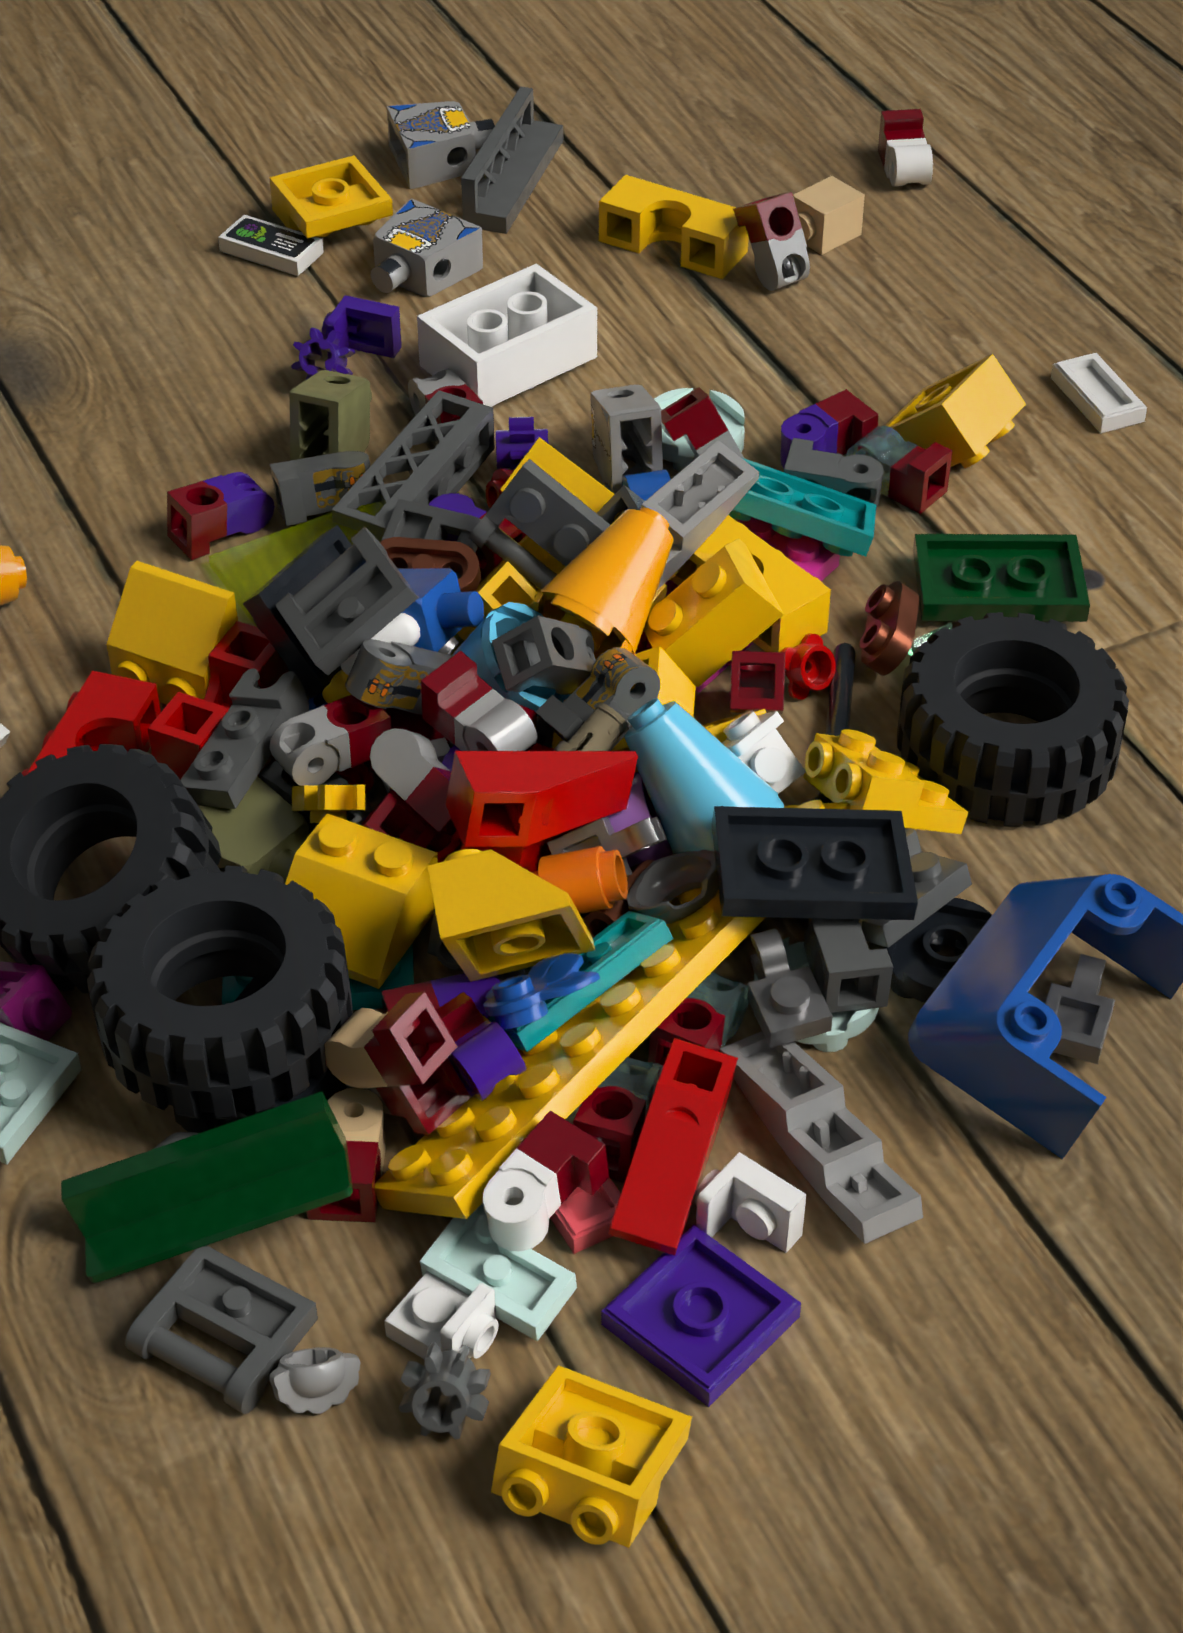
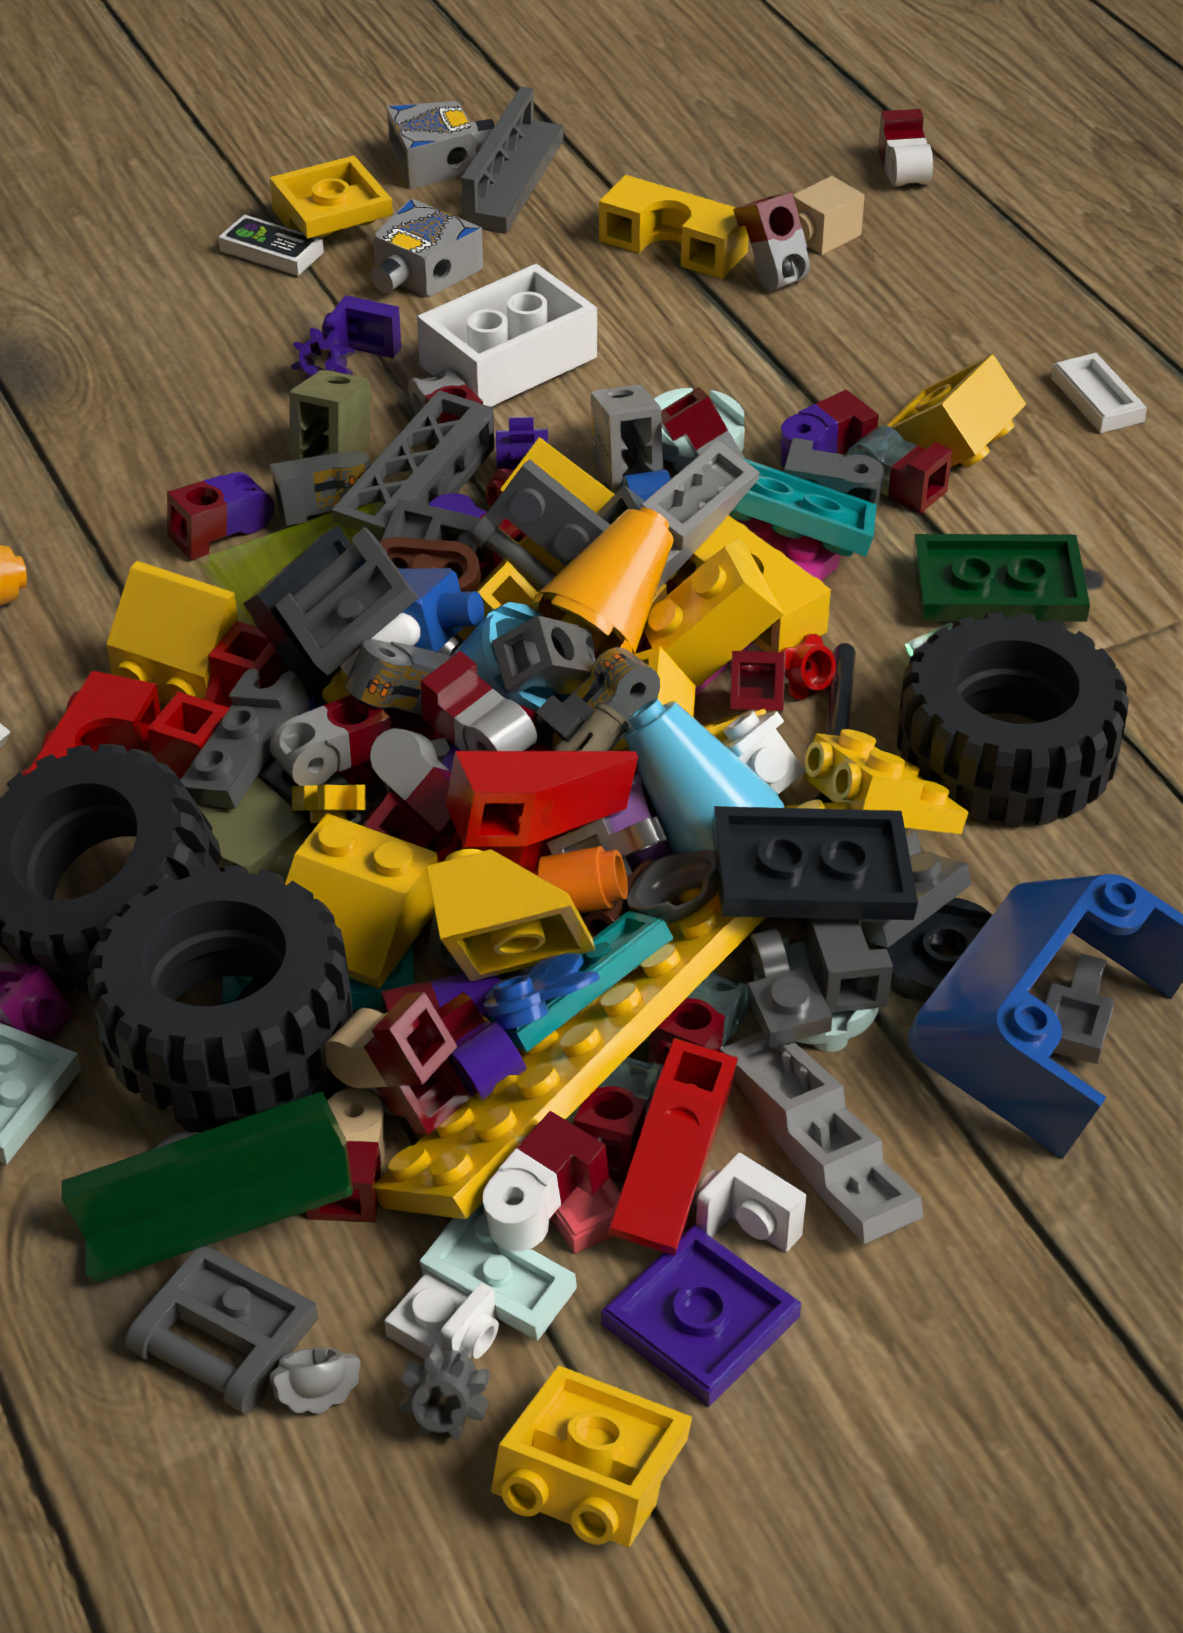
(889, 627): copper plate -> none

